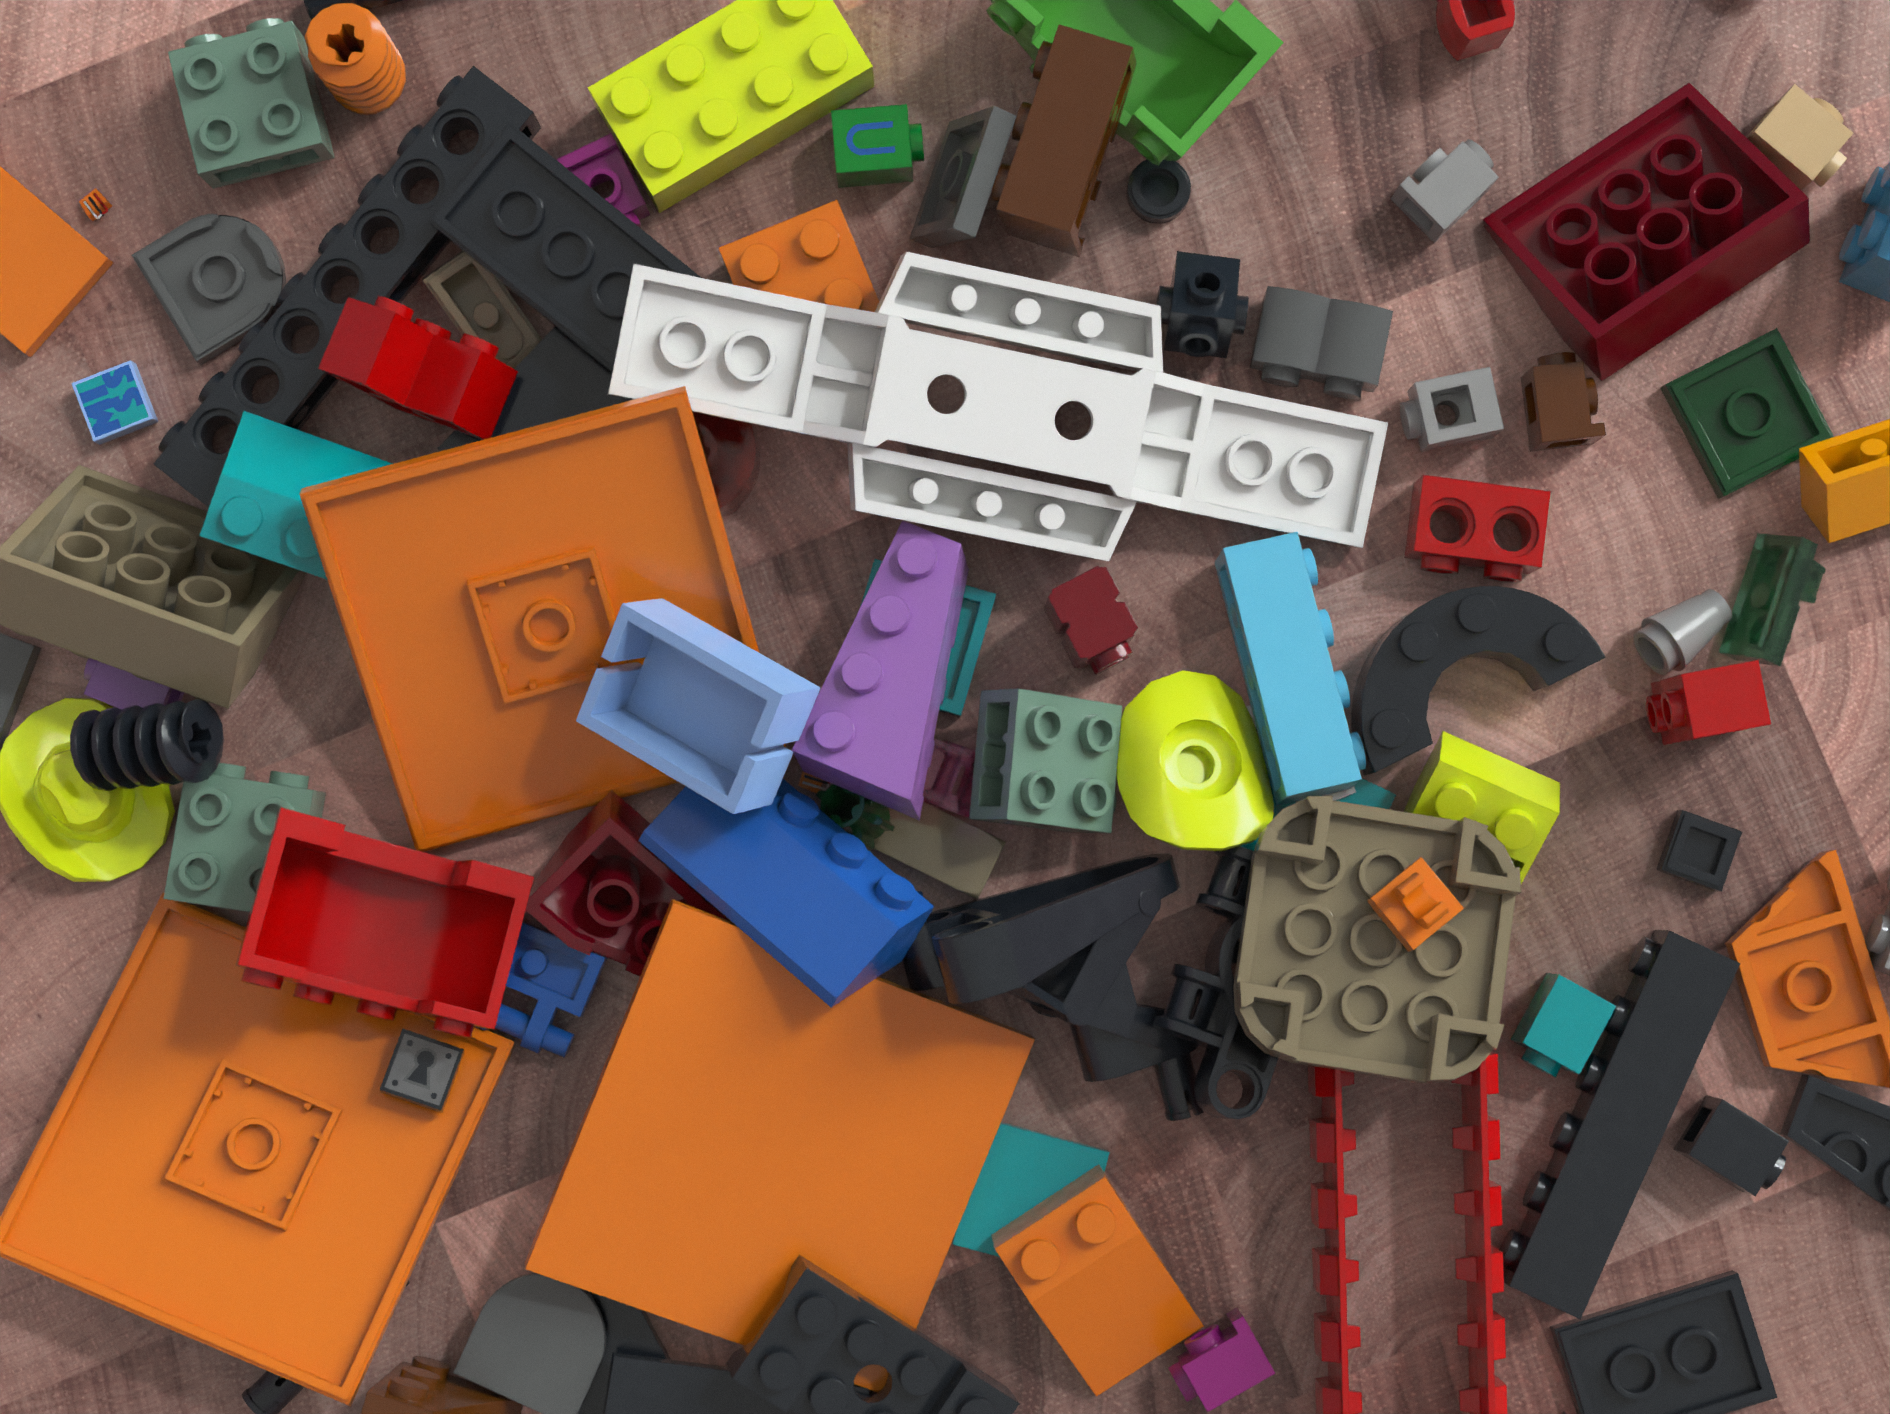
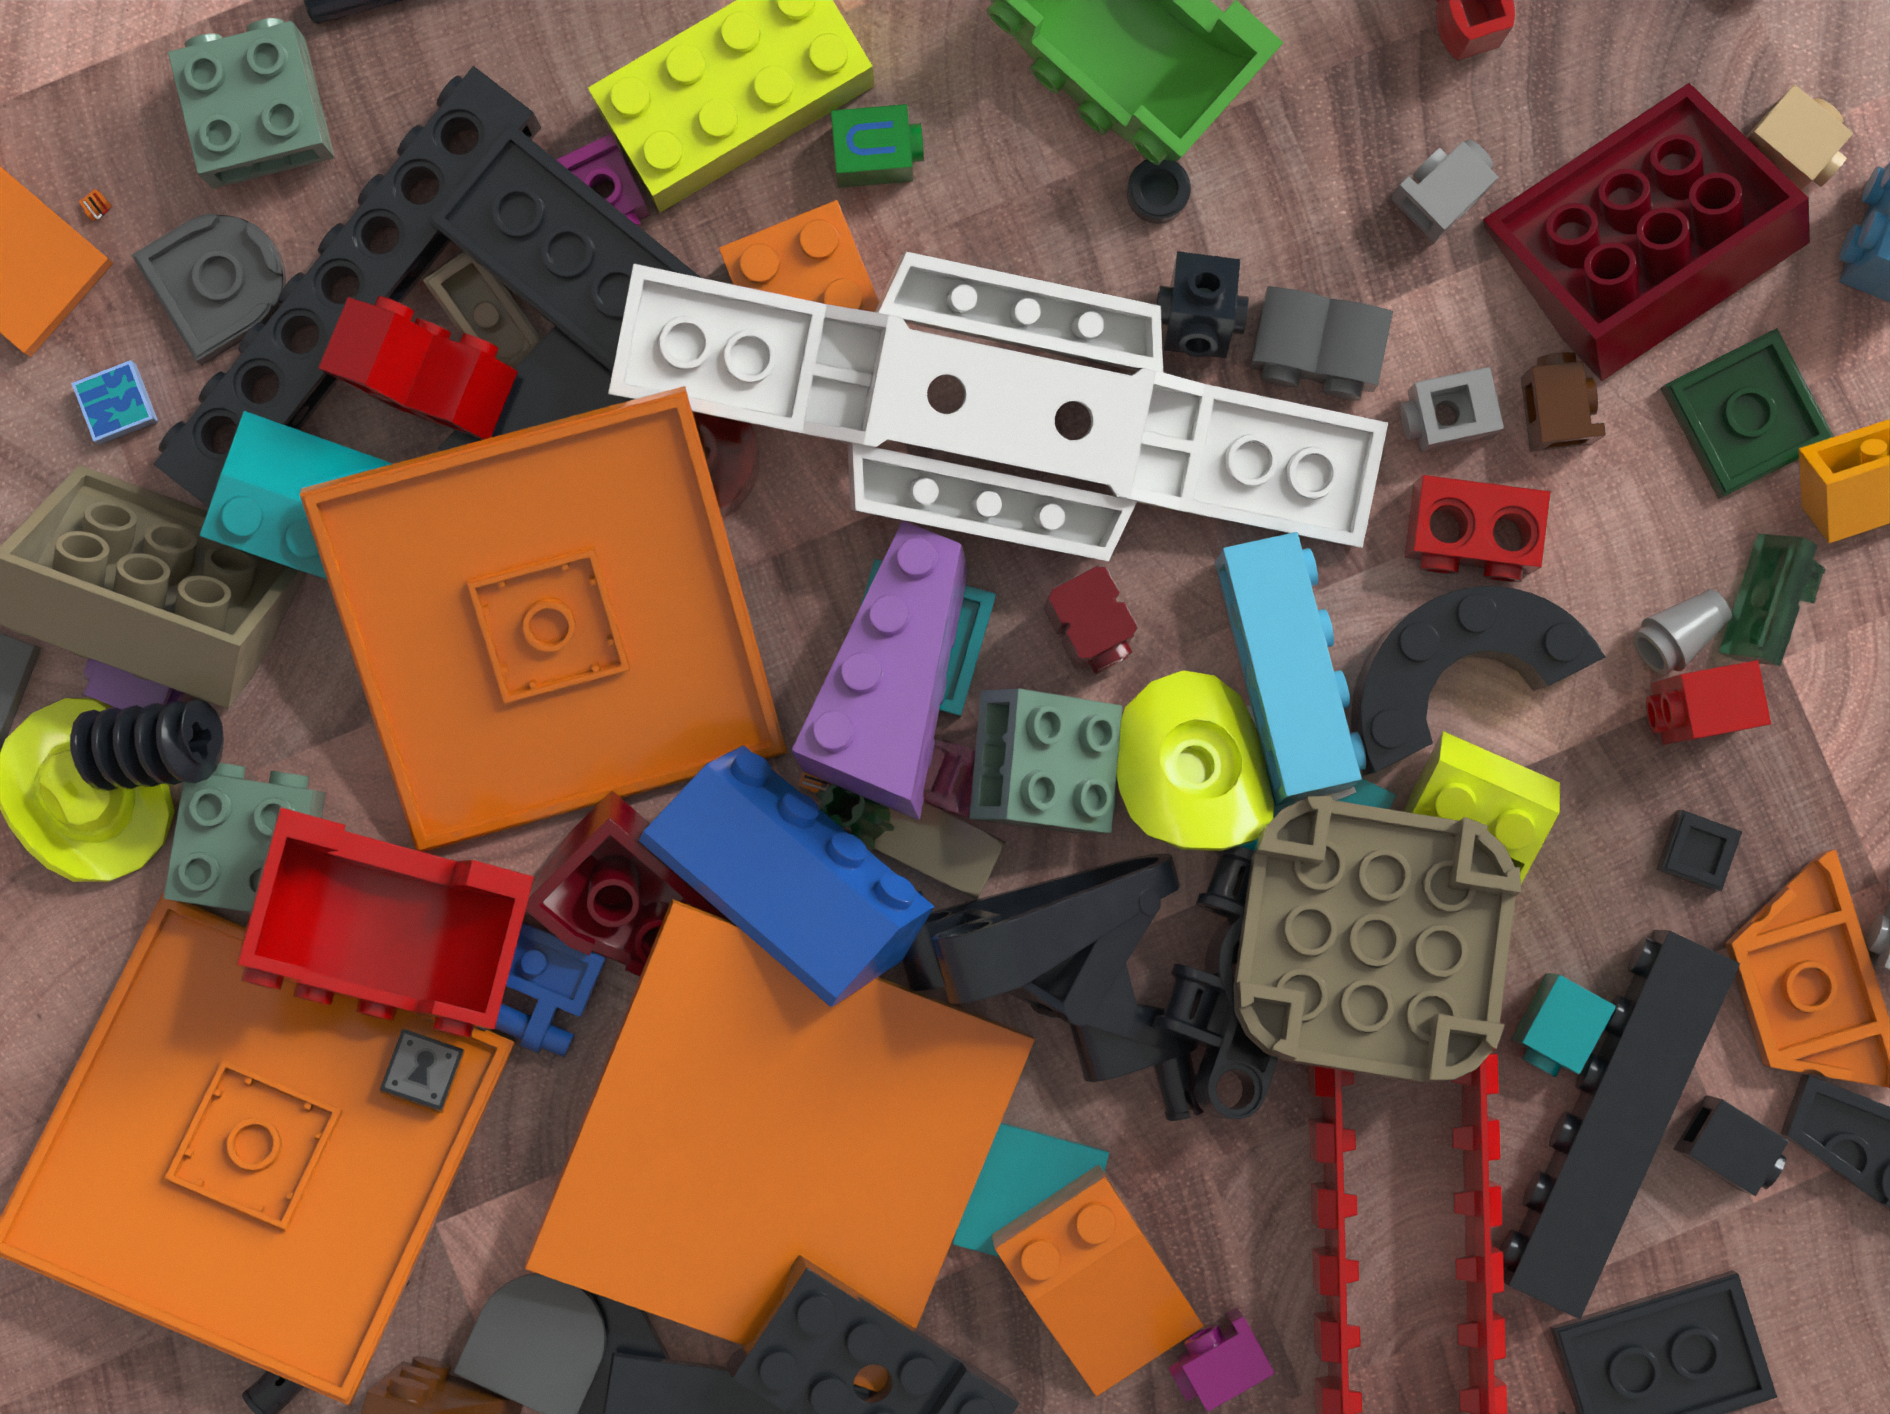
(355, 58): orange piece -> none
(697, 705): light blue piece -> none
(963, 177): dark grey tile -> none
(1063, 138): reddish brown wedge -> none
(1415, 904): orange tile -> none

